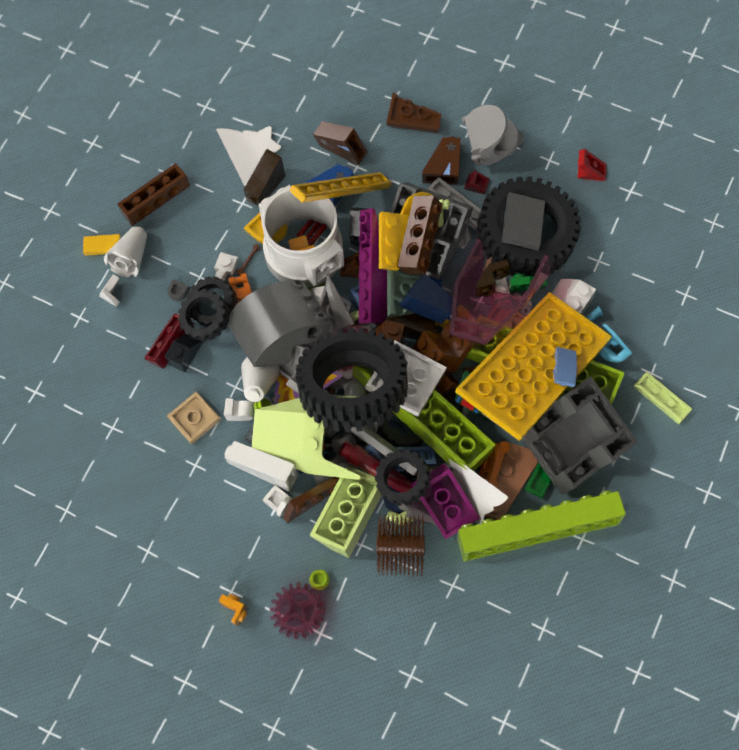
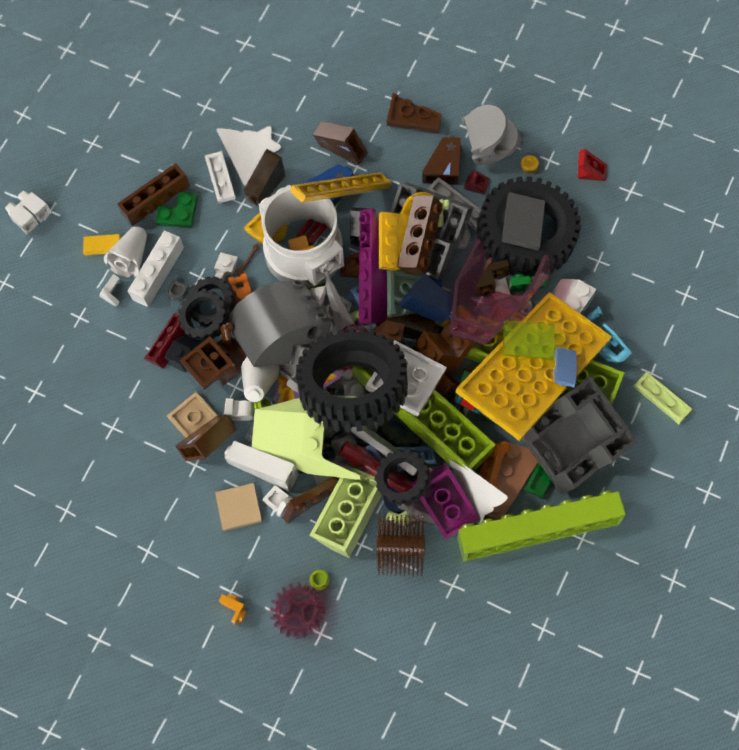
(28, 211): none -> white hips
(156, 268): none -> white brick
(182, 215): none -> green plate
(206, 438): none -> reddish brown slope
(214, 362): none -> reddish brown bracket
(220, 177): none -> white plate
(226, 334): none -> reddish brown arm
(238, 507): none -> tan tile
(529, 164): none -> yellow tile
(529, 340): none -> clear neon green piece

